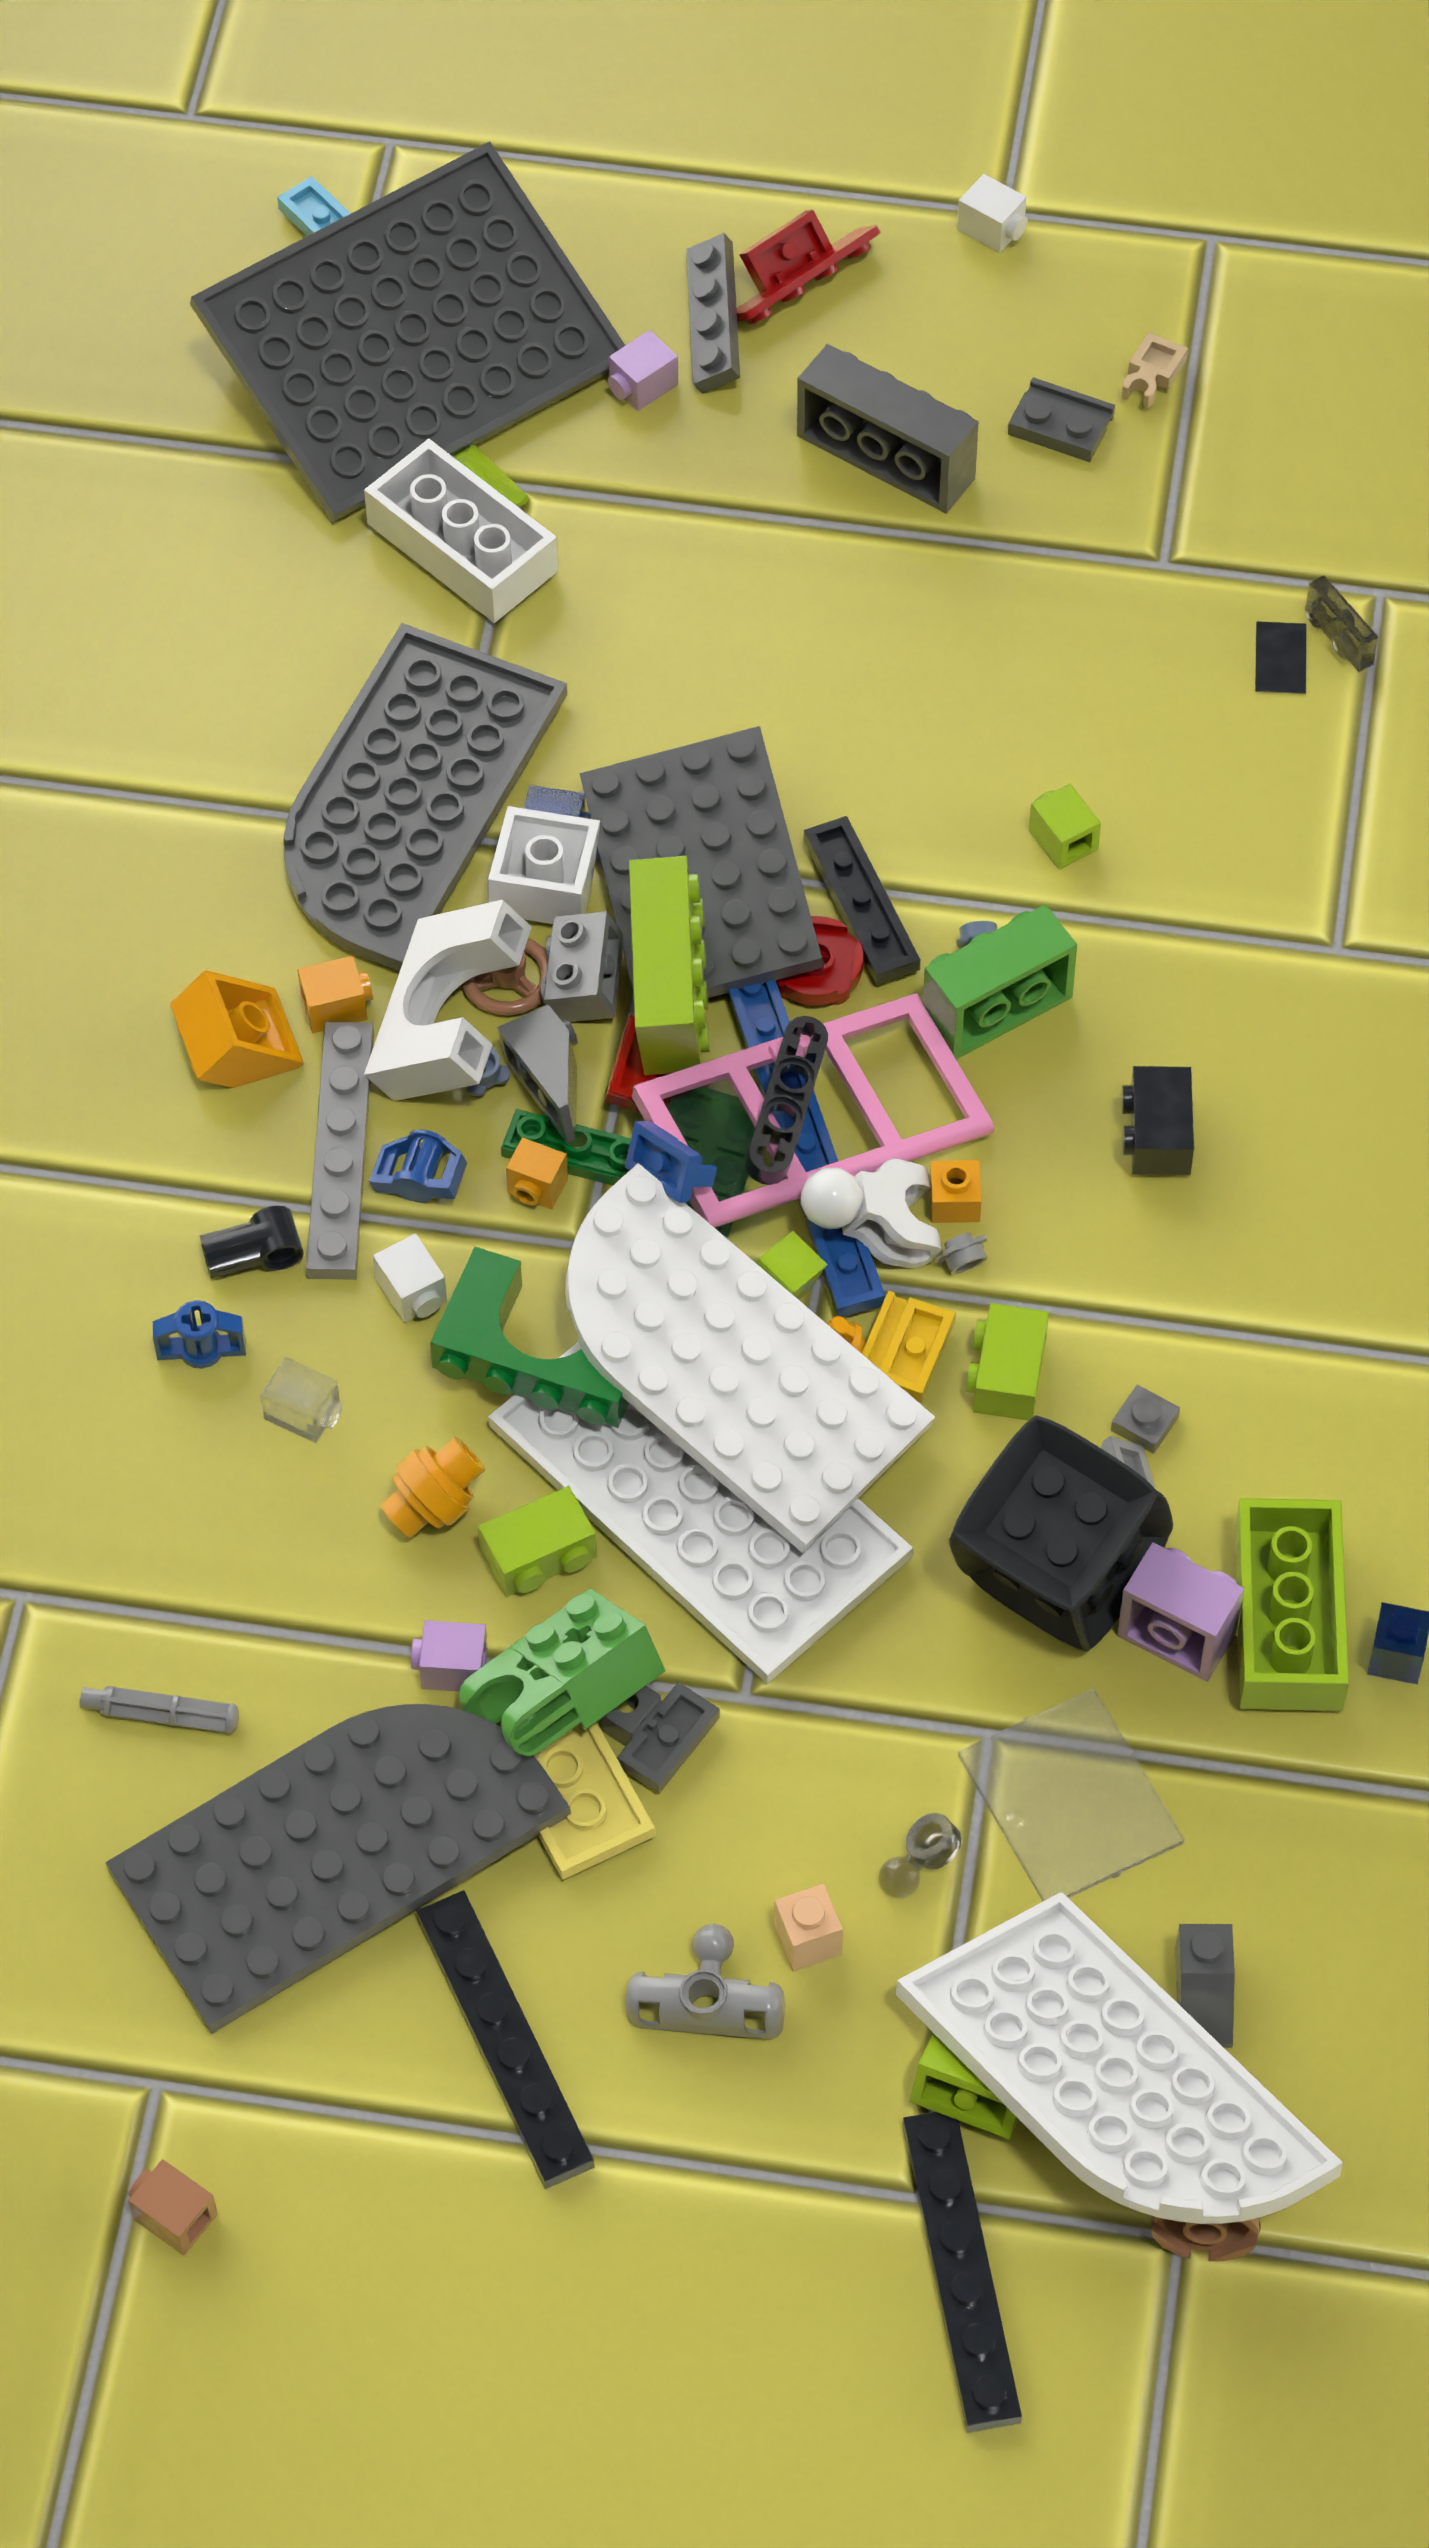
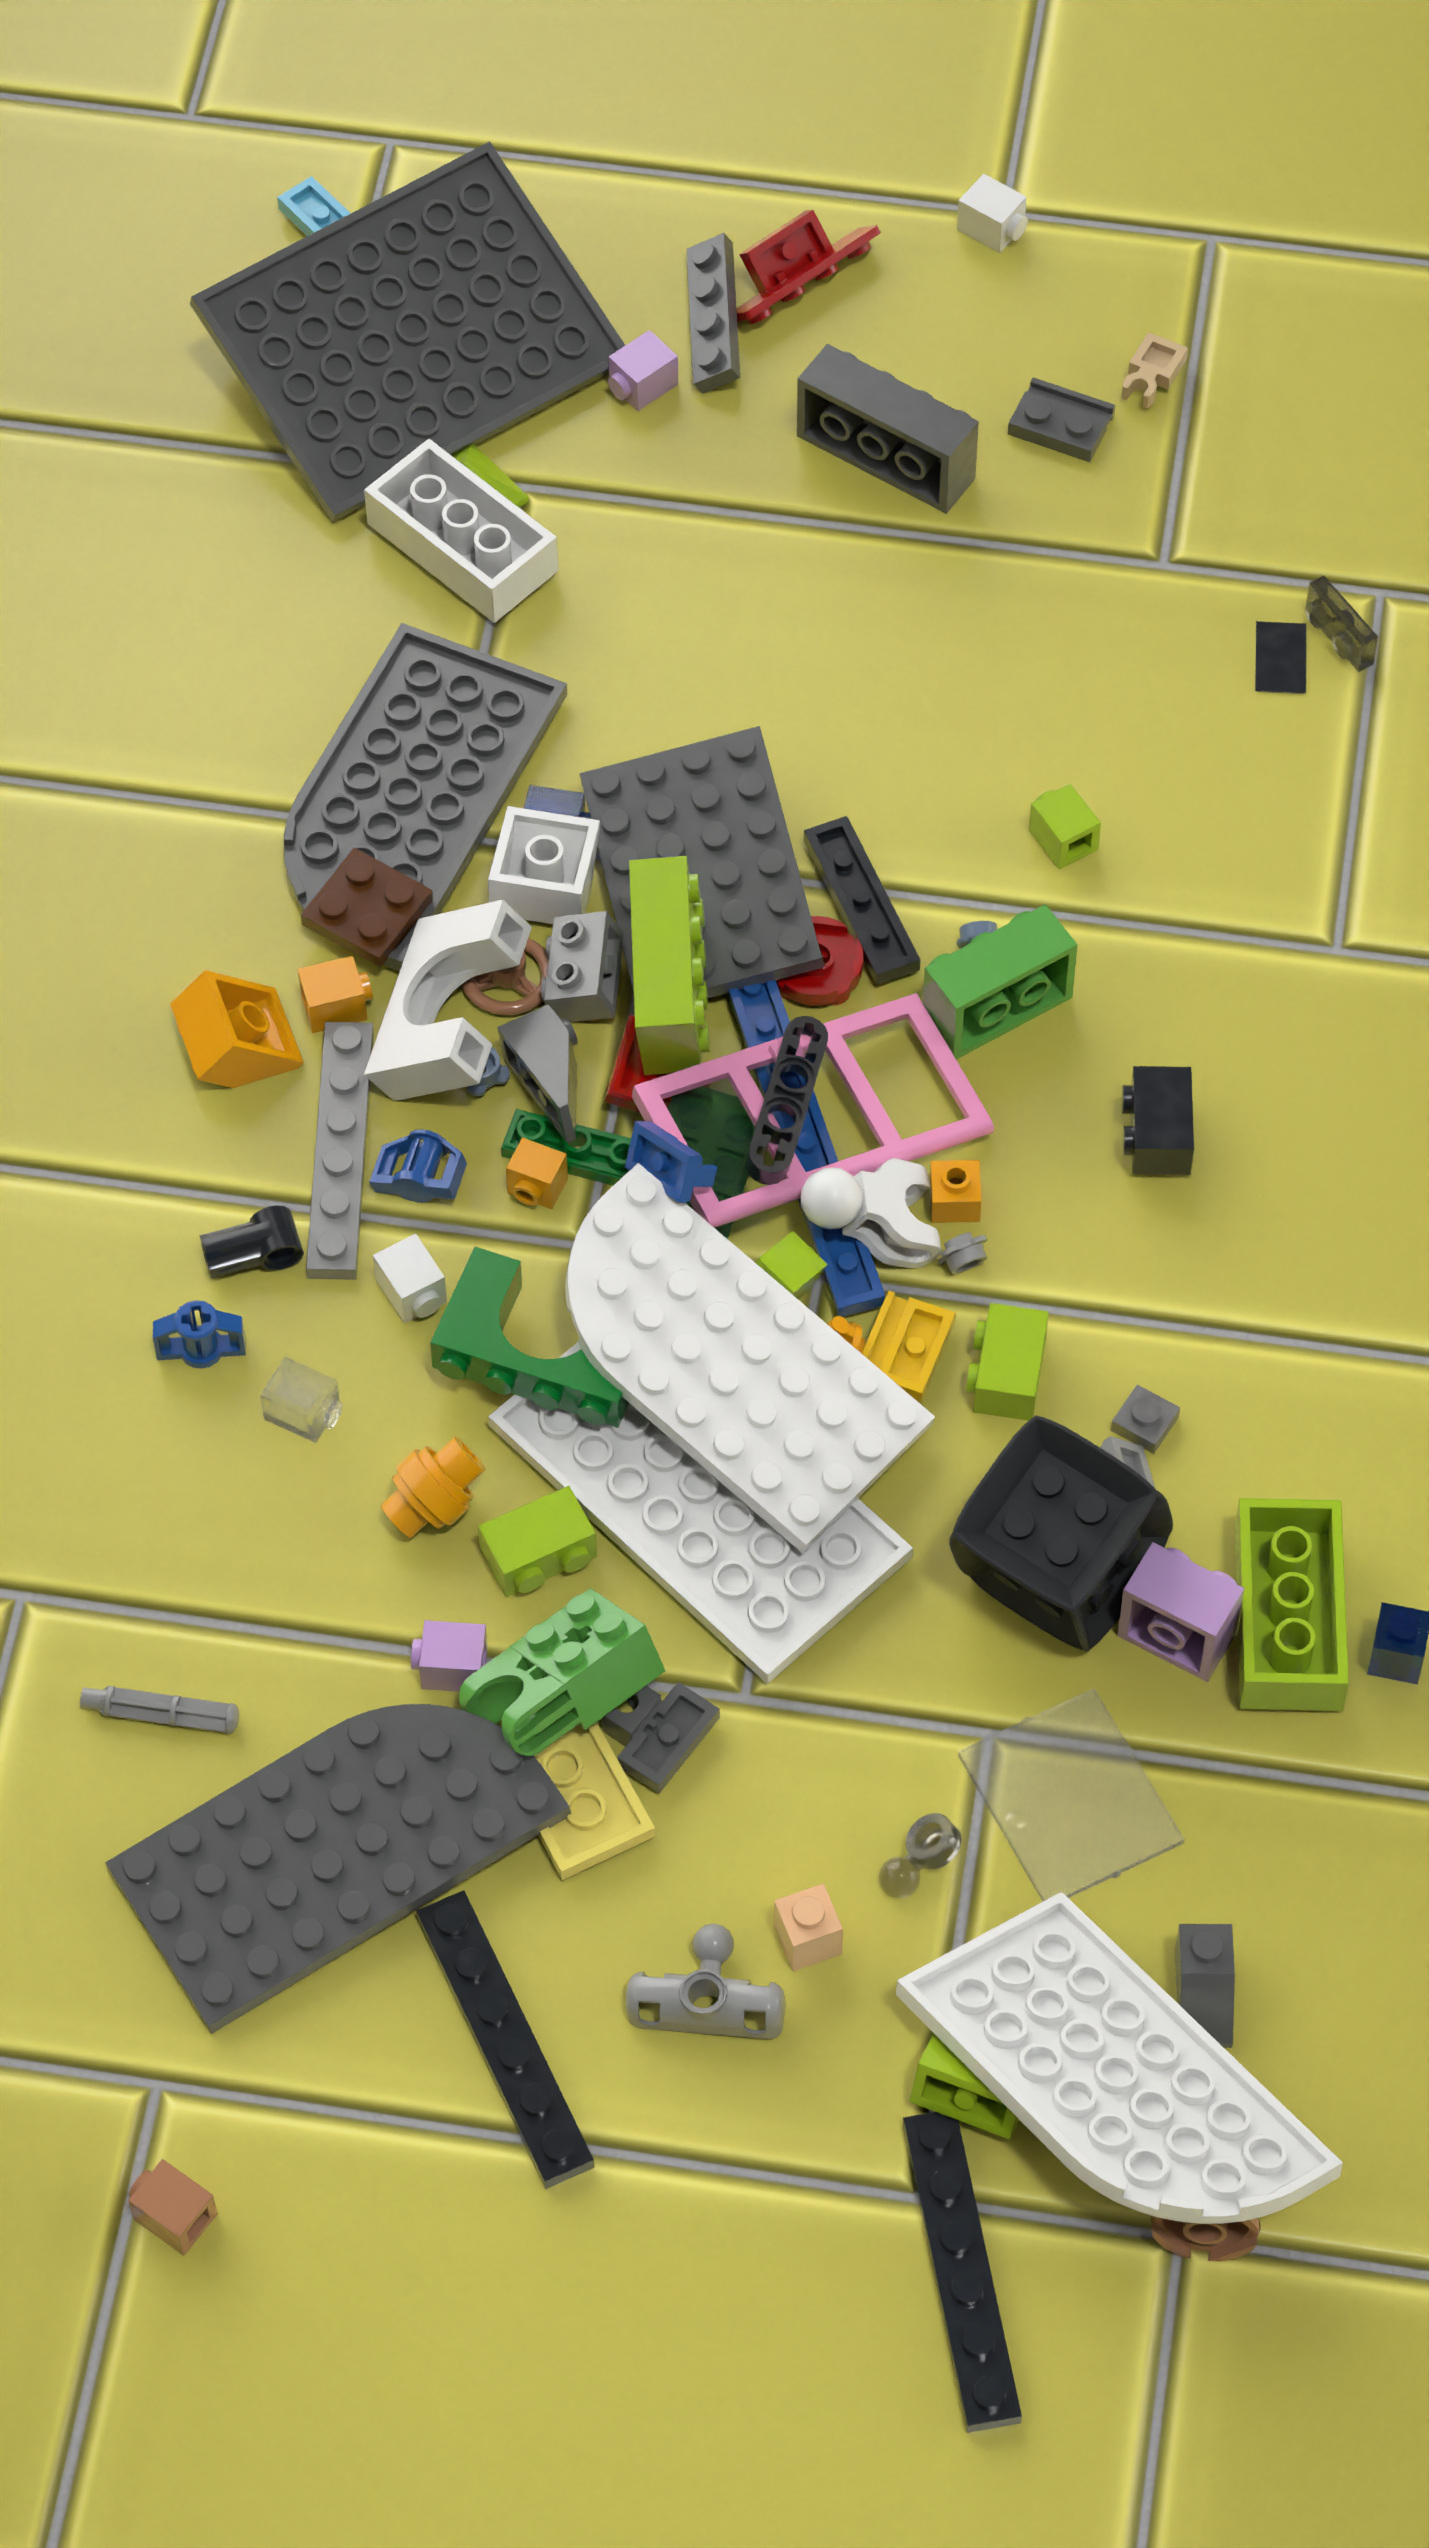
(366, 907): none -> reddish brown plate

